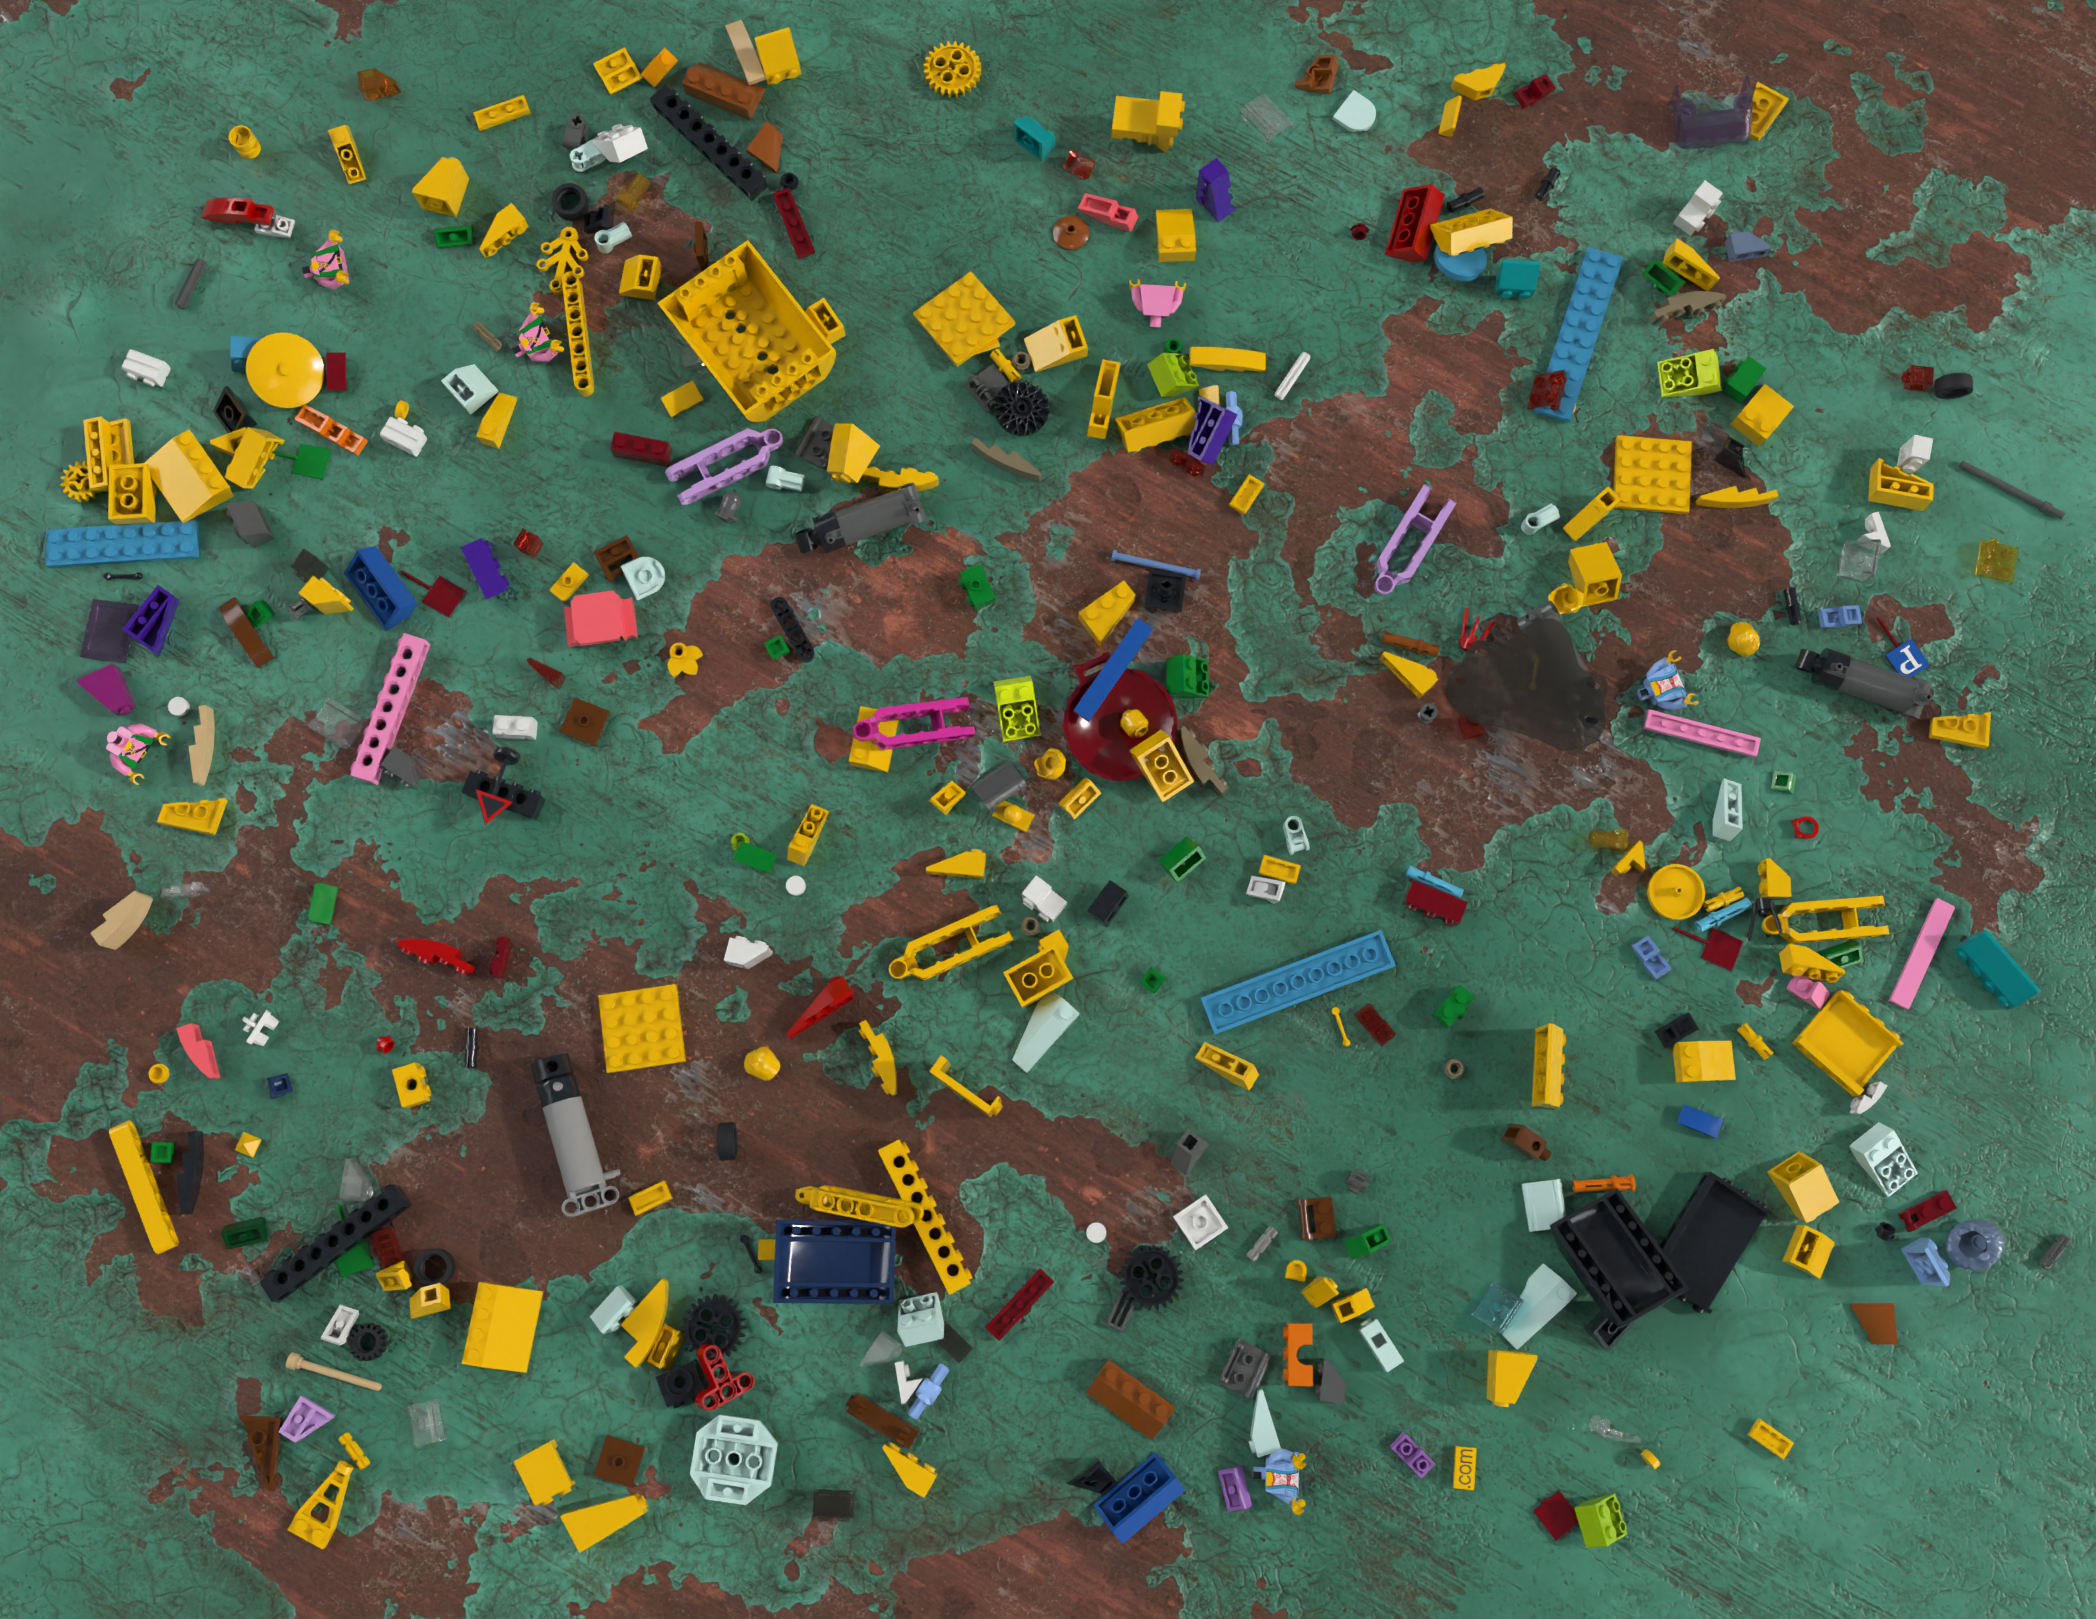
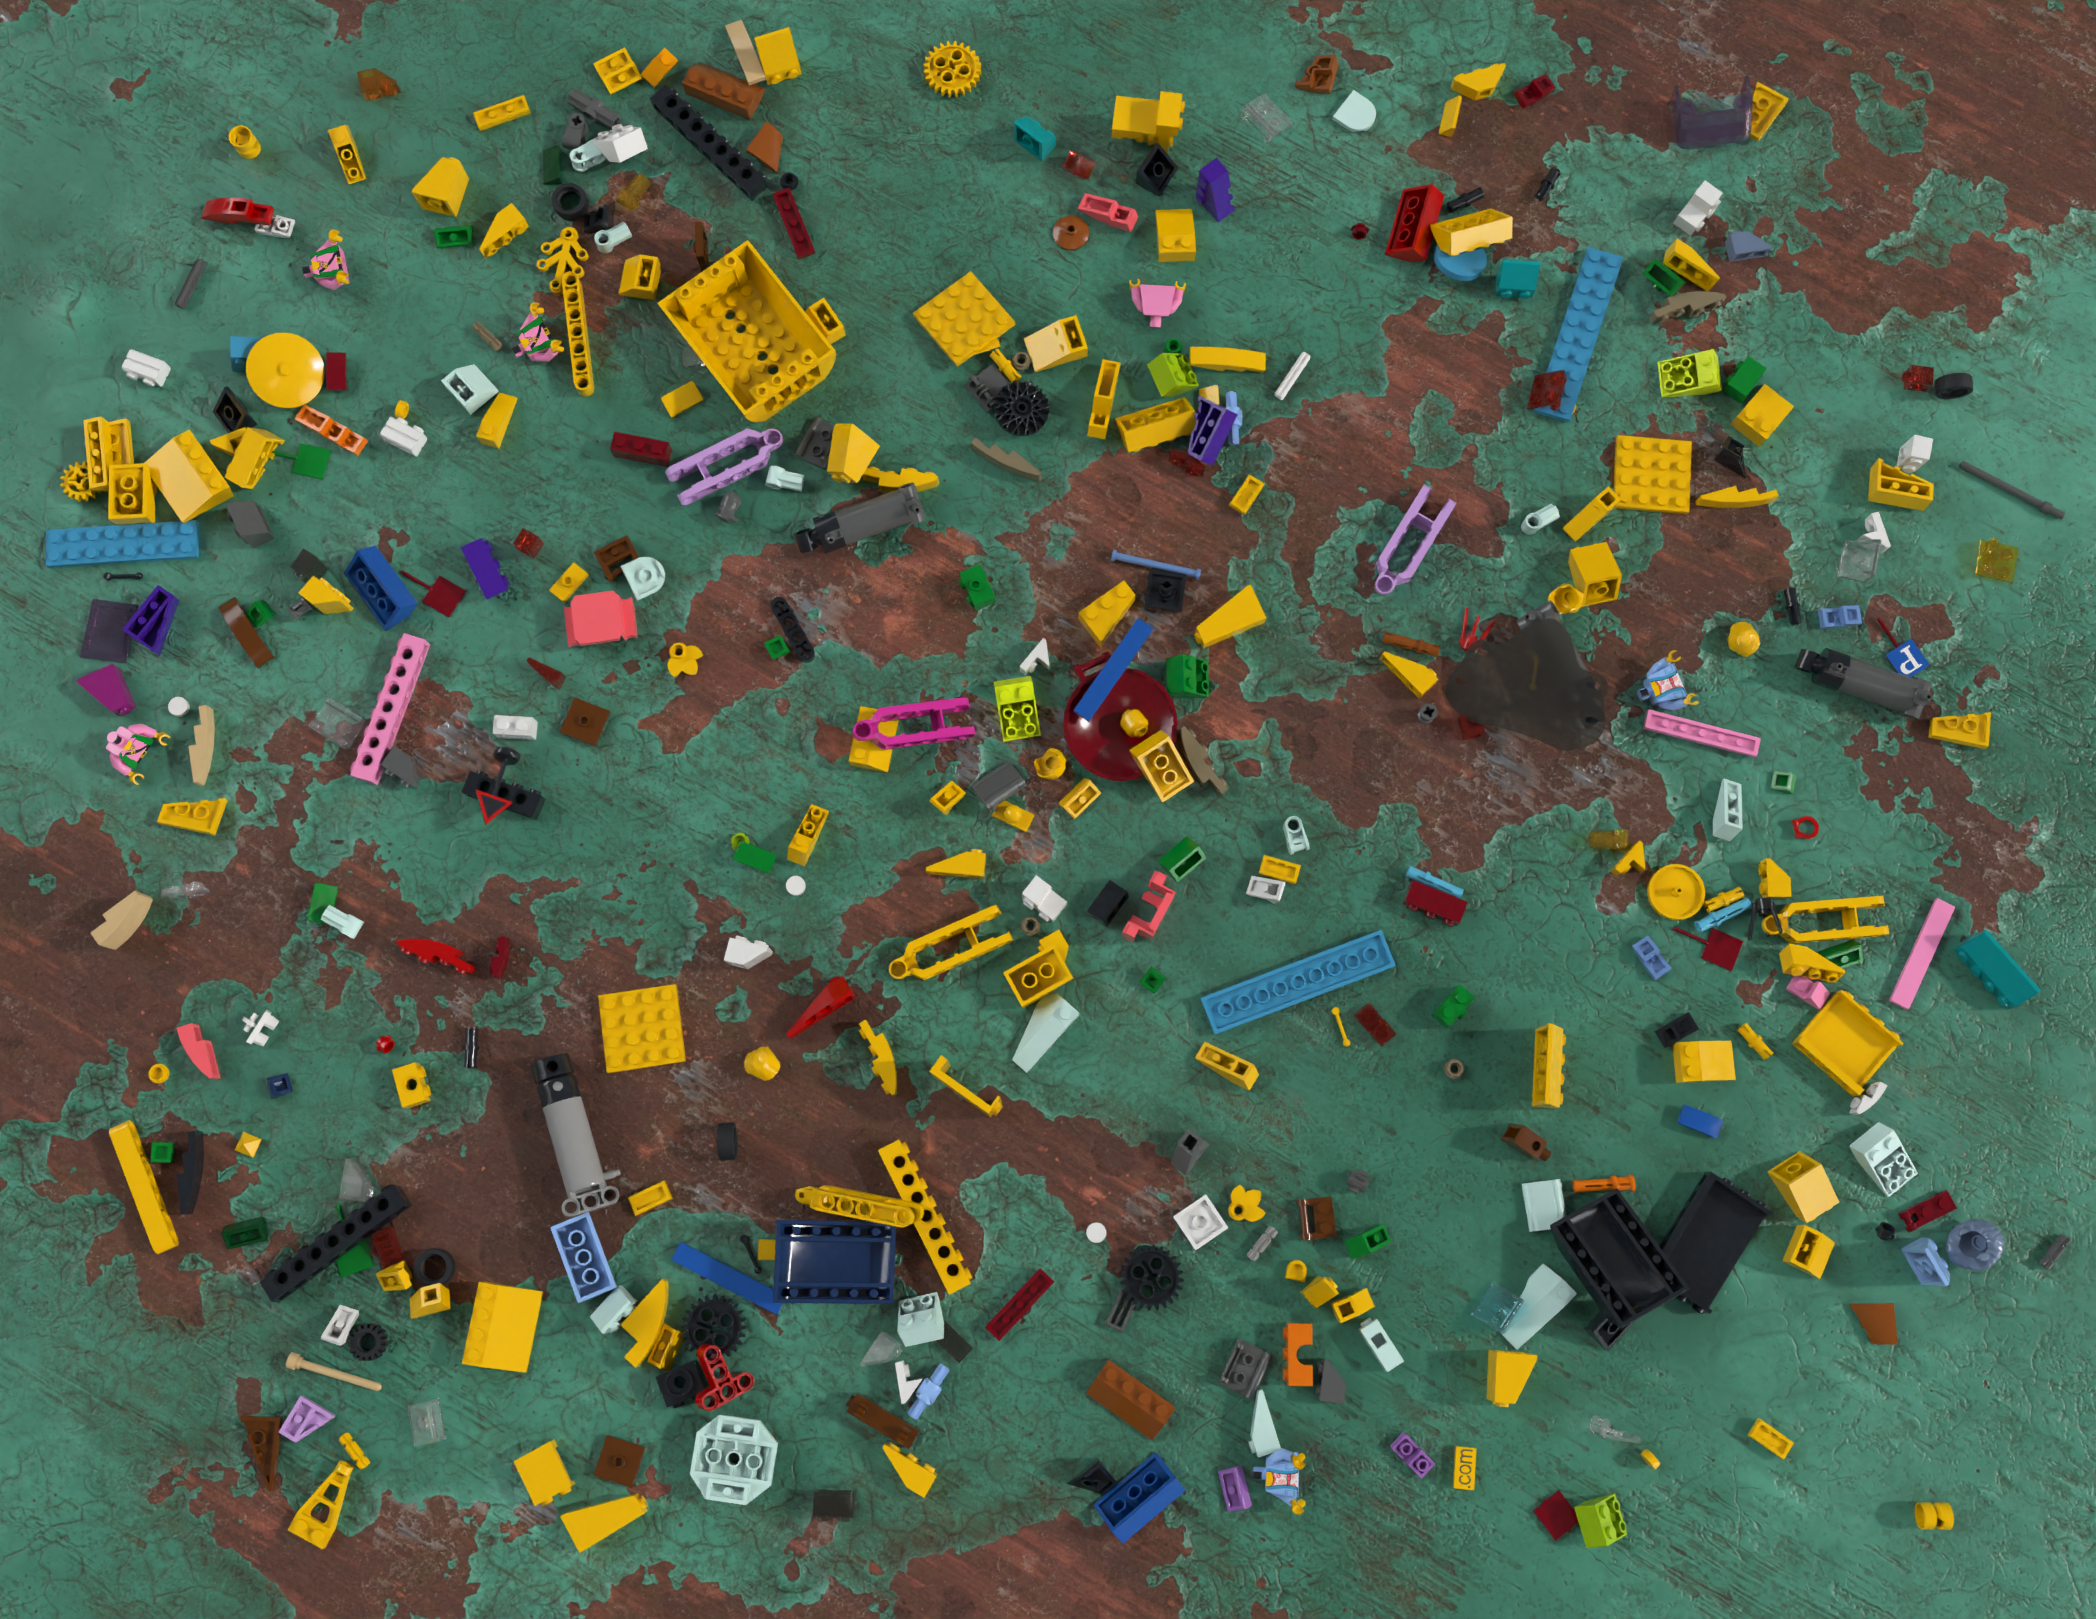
(345, 923): none -> light aqua piece
(552, 165): none -> dark green slope
(583, 1257): none -> light blue slope
(593, 109): none -> dark grey piece
(726, 1277): none -> blue tile
(1039, 654): none -> white slope
(1148, 929): none -> coral piece
(1156, 170): none -> black slope
(1232, 618): none -> yellow slope
(1248, 1203): none -> yellow plate
(1934, 1515): none -> yellow wheel

